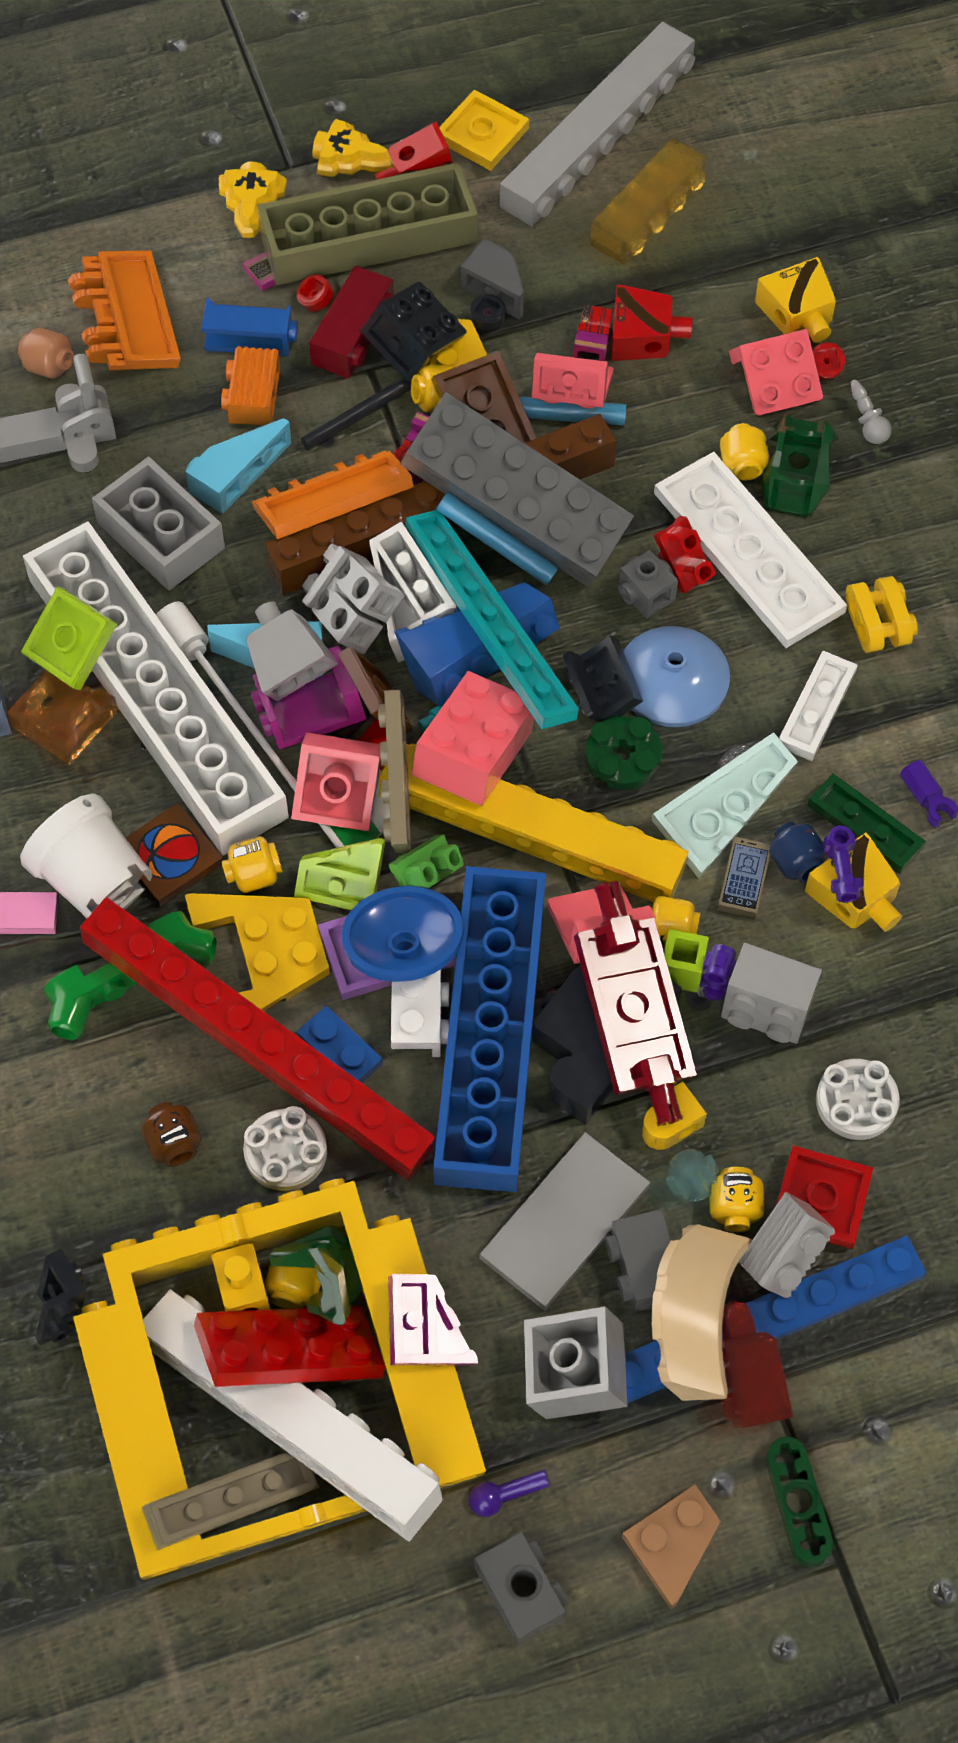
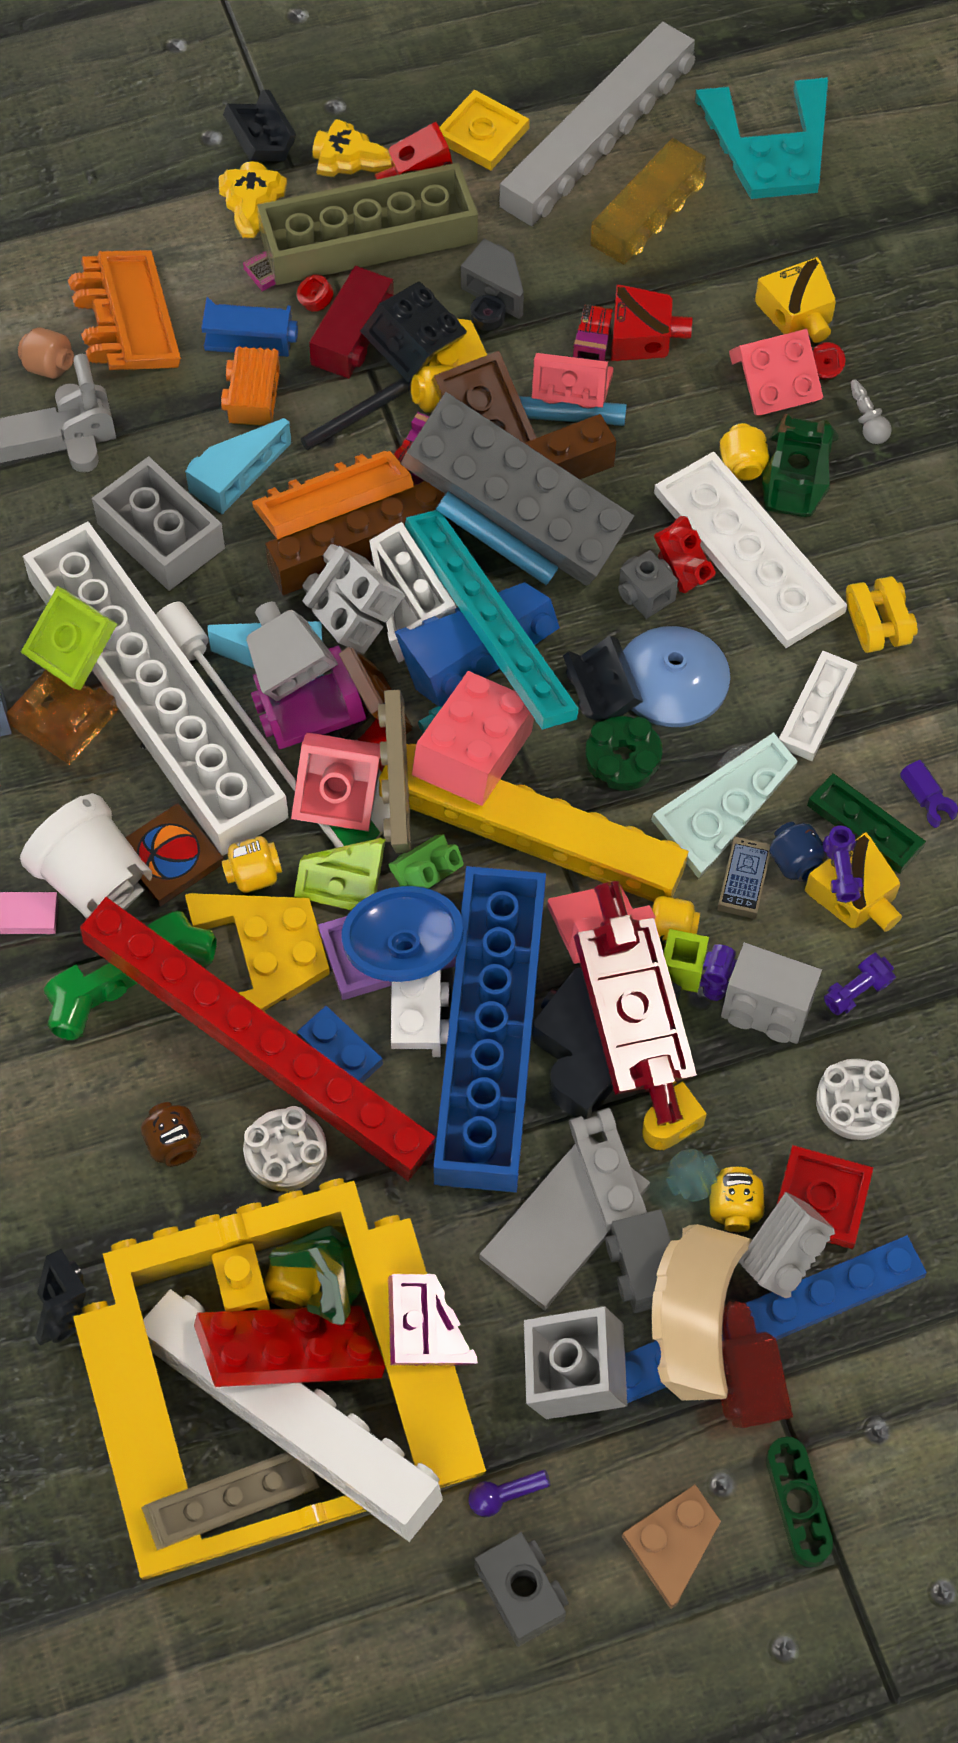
(261, 128): none -> black bracket
(607, 1168): none -> light grey plate
(775, 162): none -> teal wing
(875, 973): none -> dark purple bar

